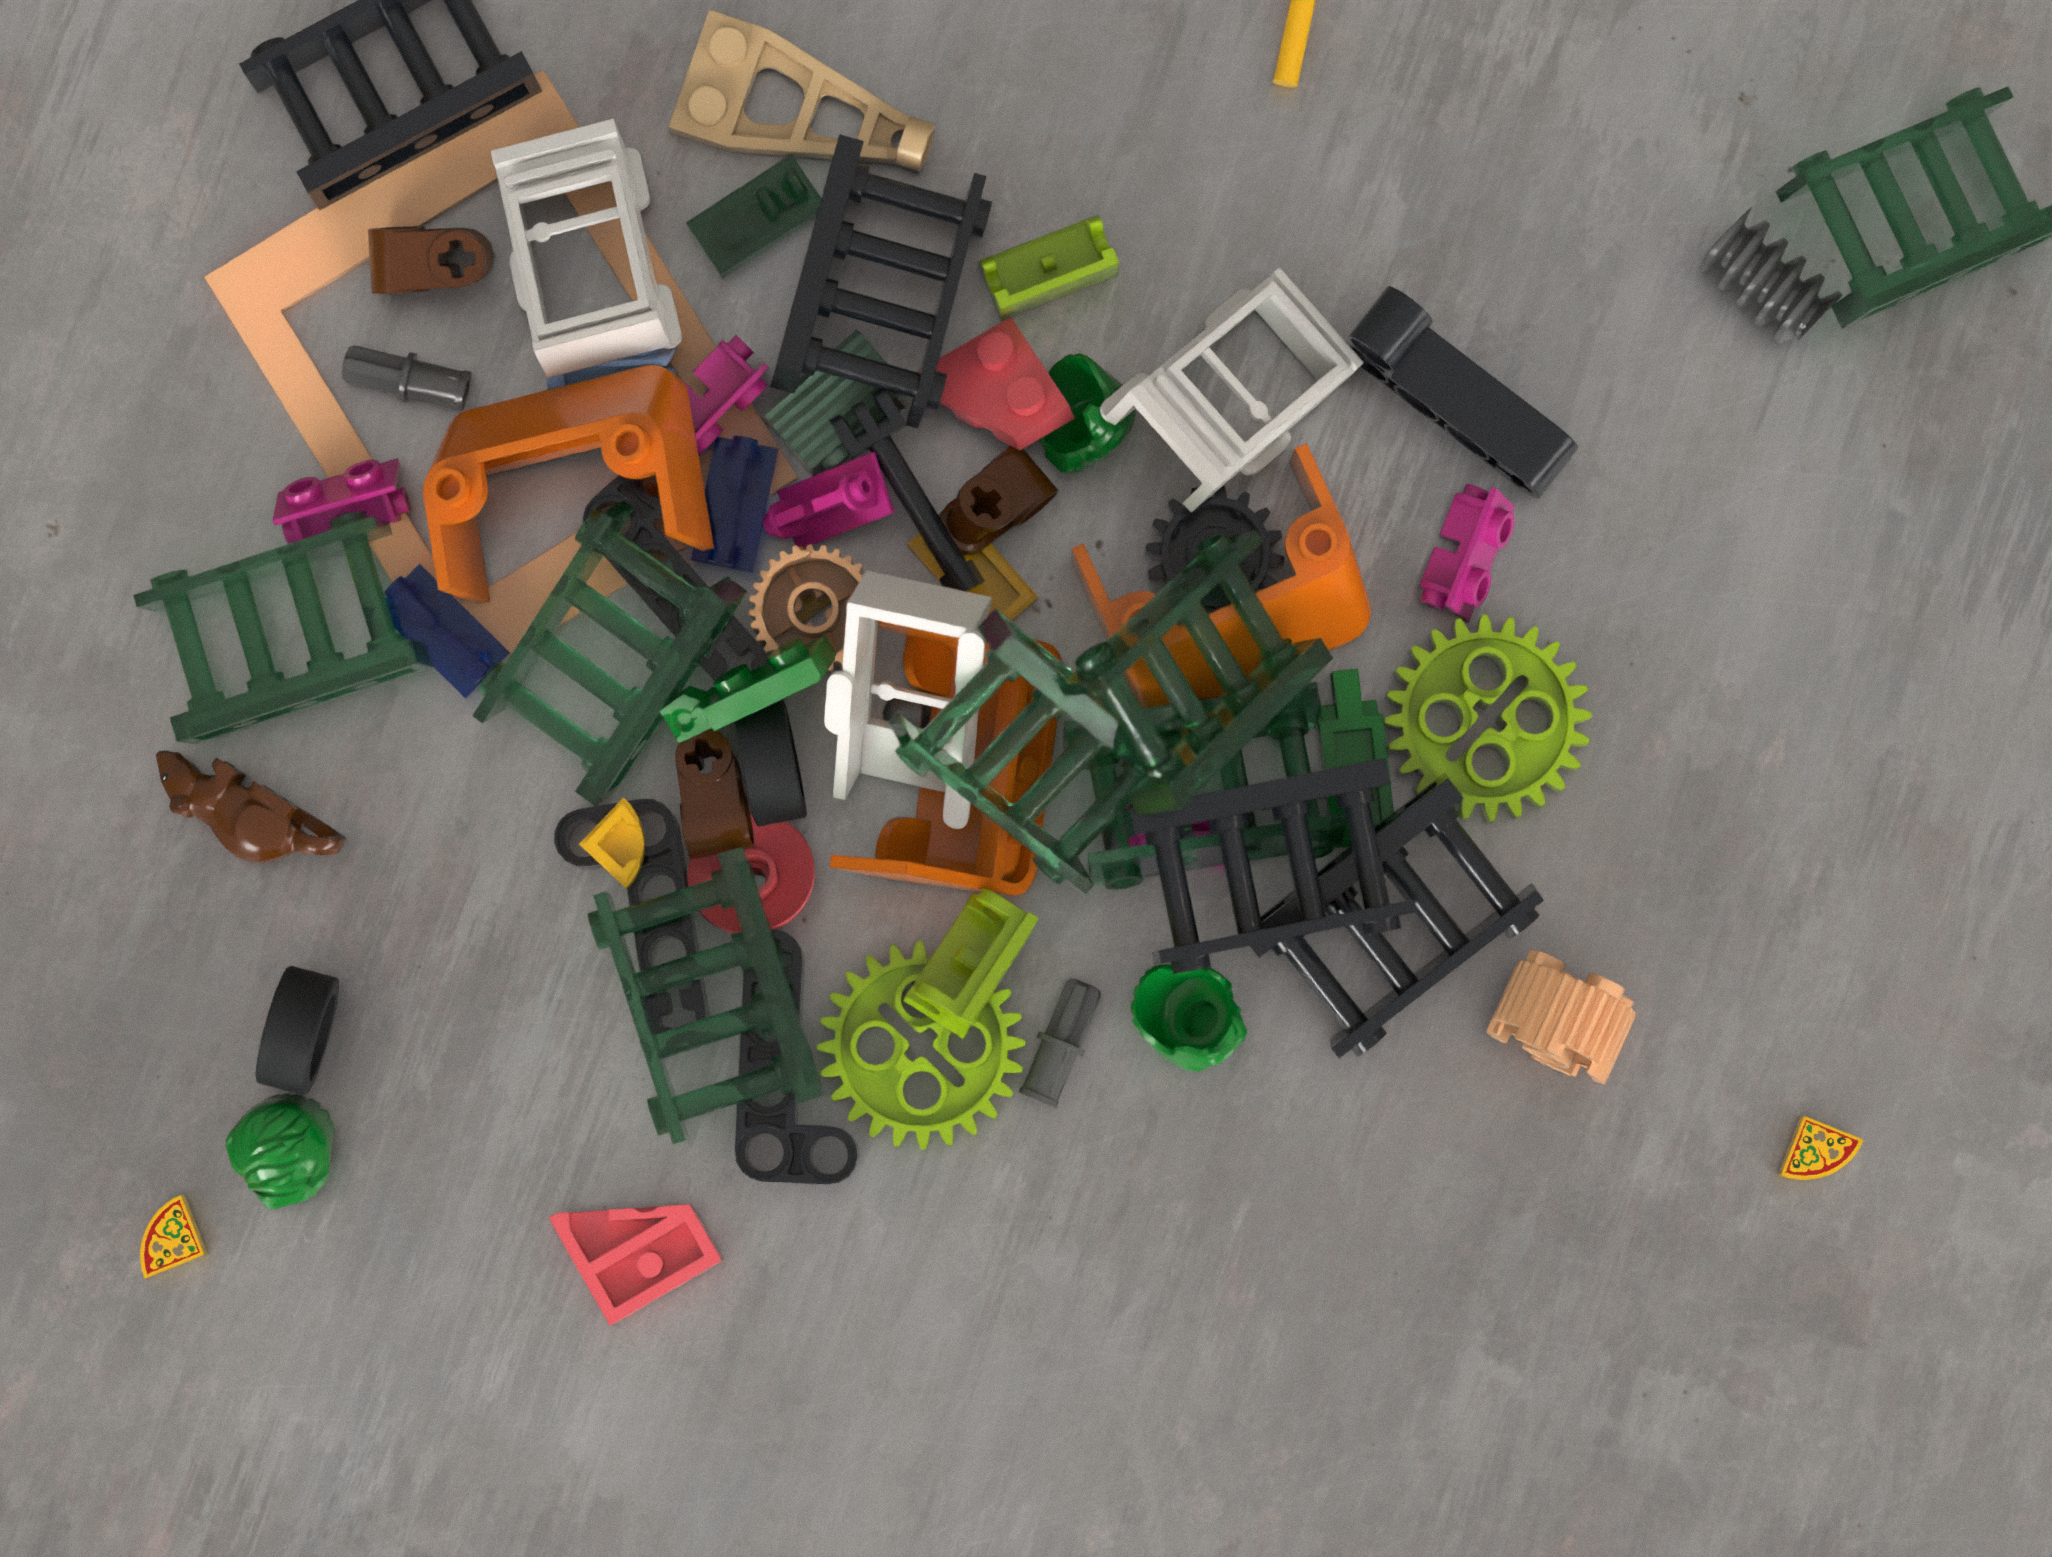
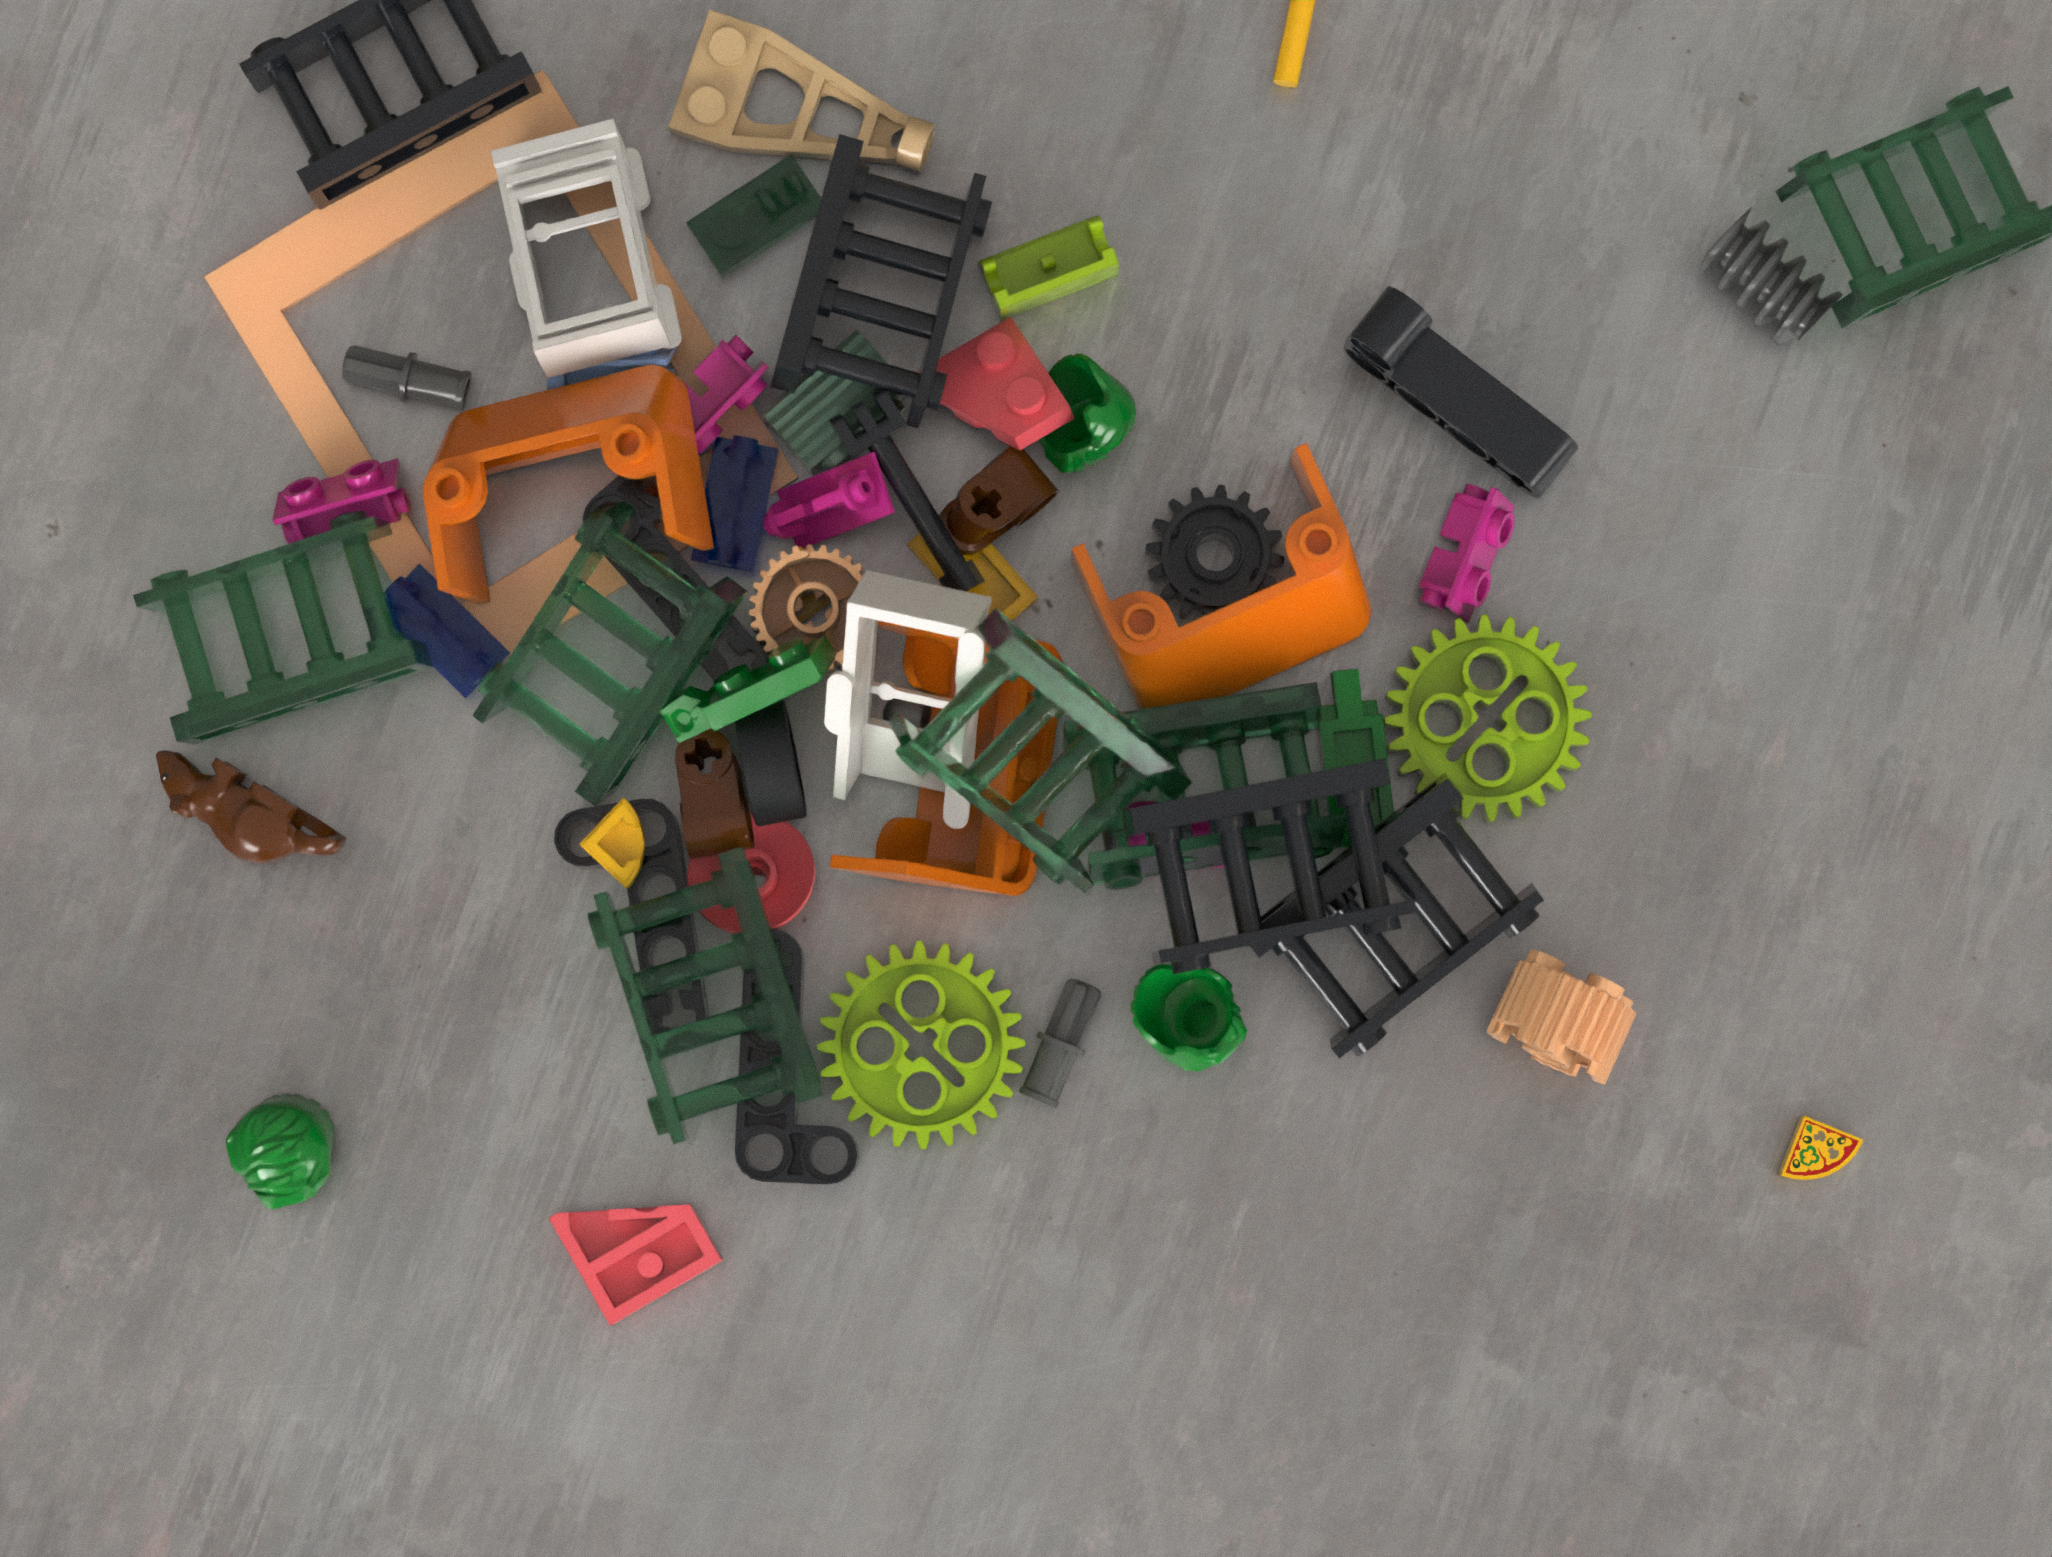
(170, 1238): tile -> none
(297, 1030): black tyre -> none
(417, 259): reddish brown piece -> none
(971, 961): lime hinge -> none
(1196, 427): white piece -> none
(1247, 700): clear green fence -> none

